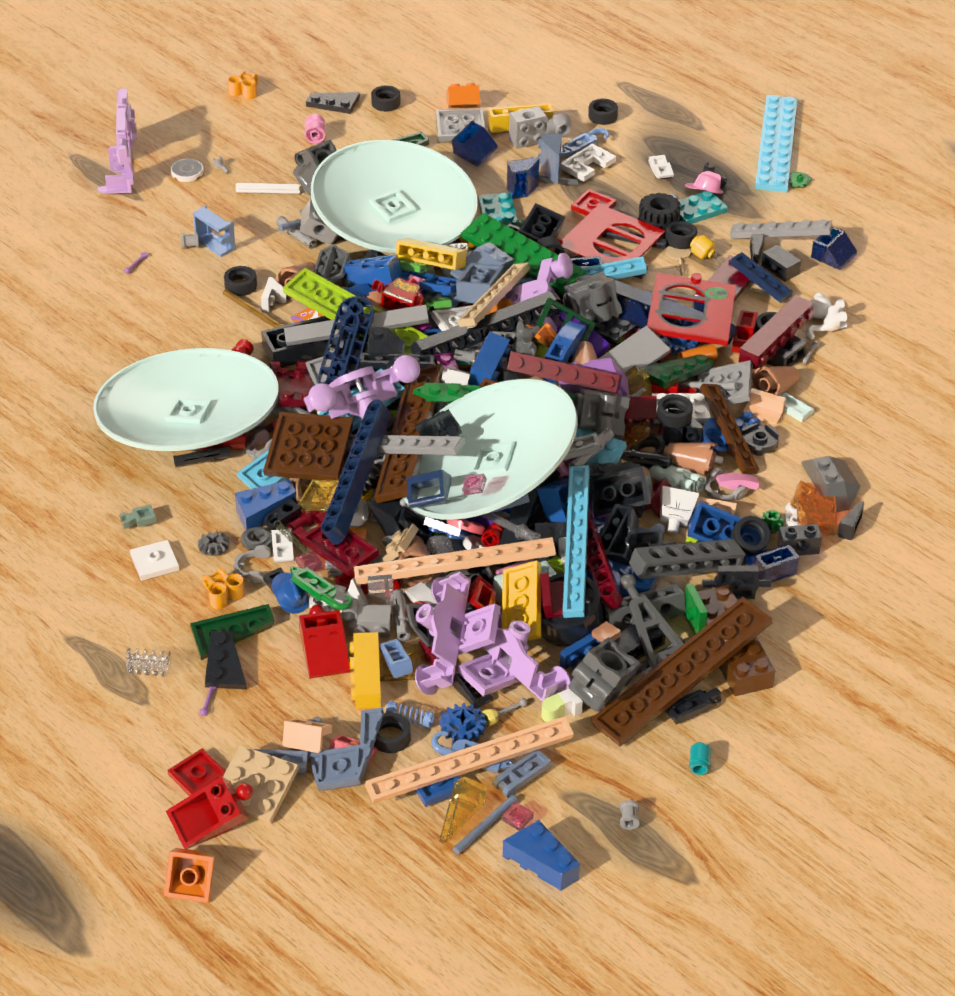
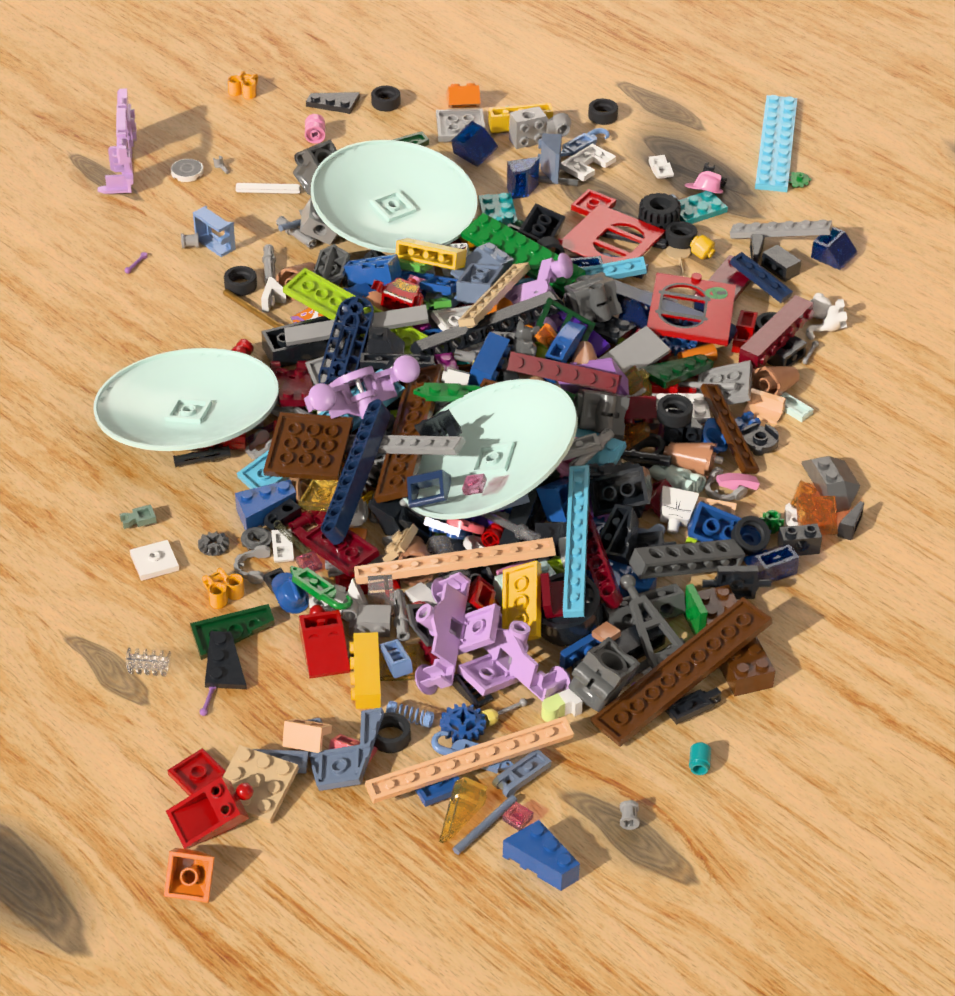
(269, 260): none -> light grey pin

